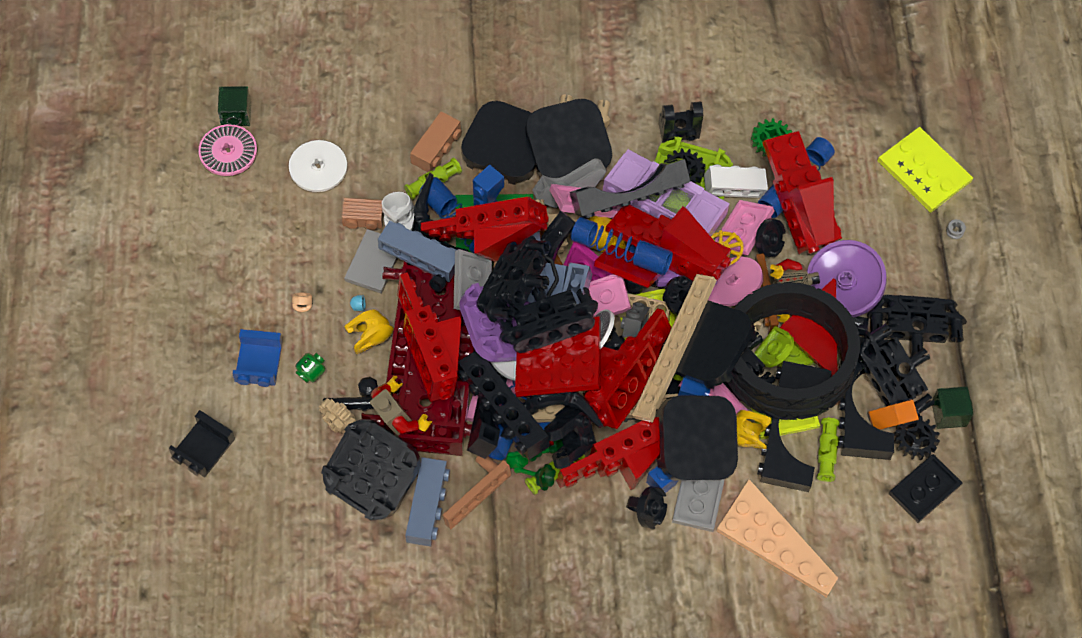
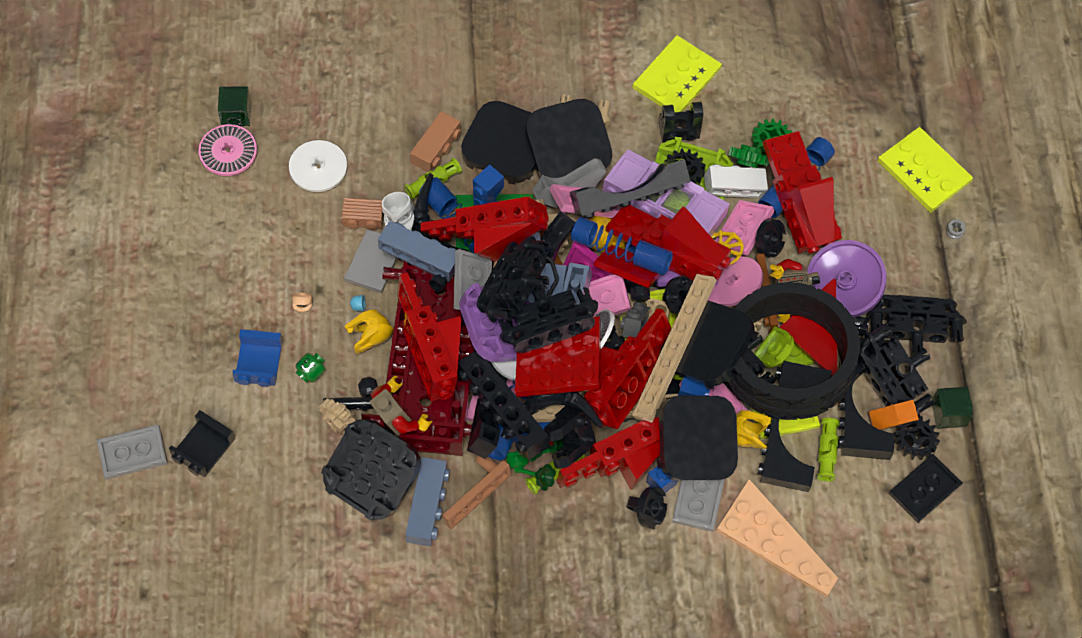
(131, 452): none -> light grey tile
(640, 293): none -> black tile
(677, 75): none -> neon yellow plate
(749, 156): none -> green gear

